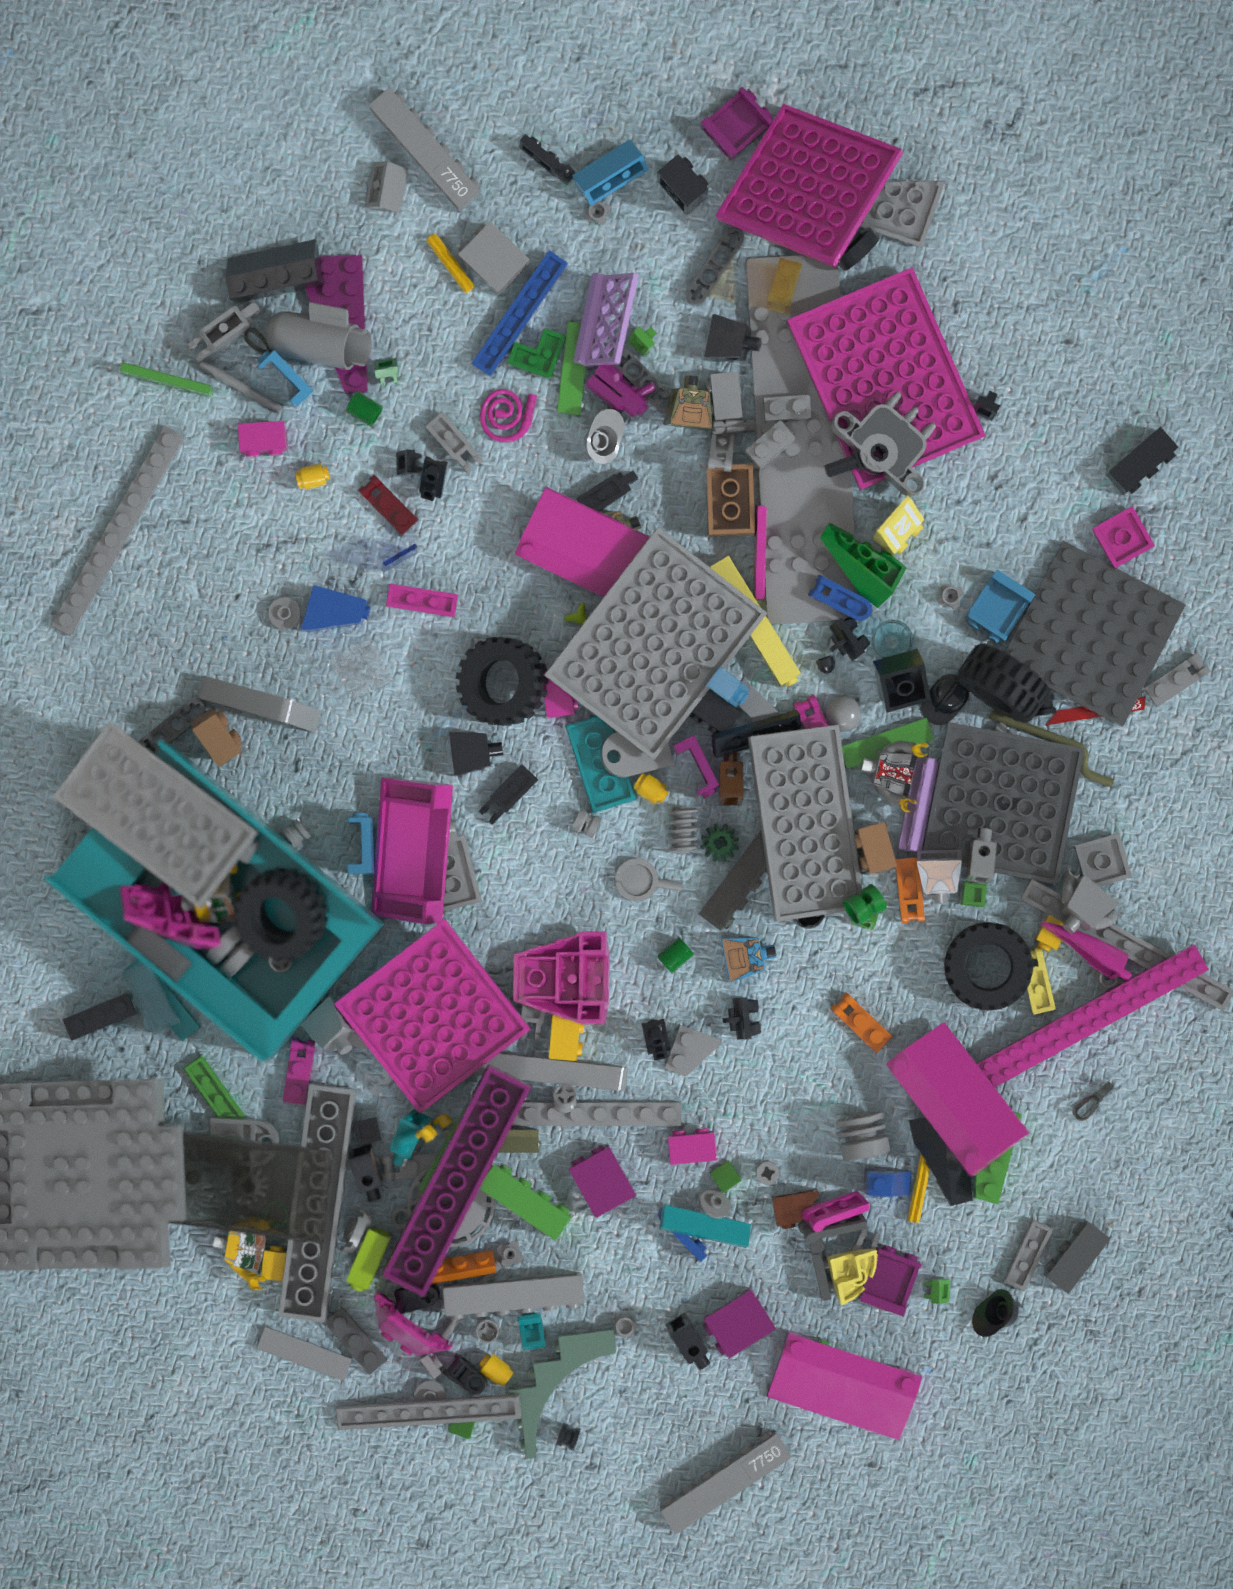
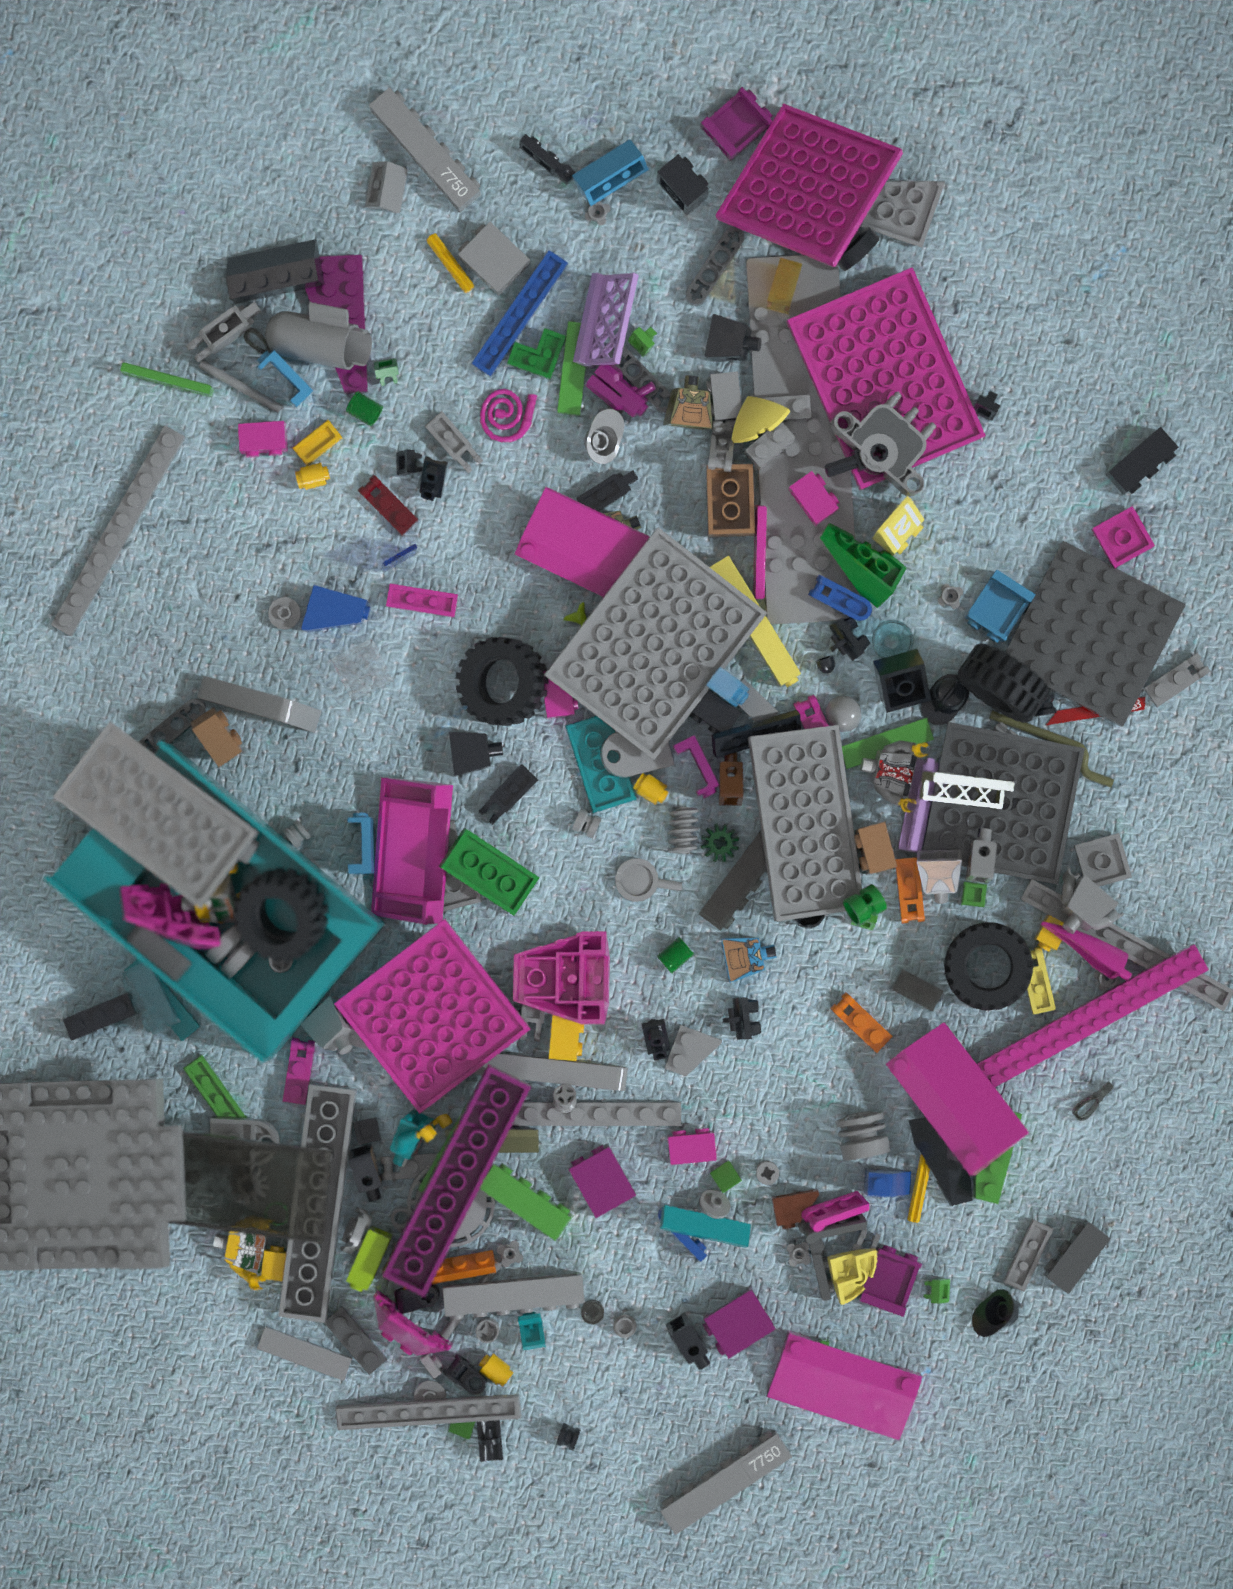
(317, 442): none -> yellow tile
(489, 871): none -> green plate
(490, 1440): none -> black hips
(575, 1350): sand green arch -> none
(594, 1309): none -> clear smoke wheel
(756, 417): none -> light yellow brick
(794, 1259): none -> light grey plate
(814, 498): none -> dark pink brick
(916, 990): none -> clear smoke brick
(968, 782): none -> fence

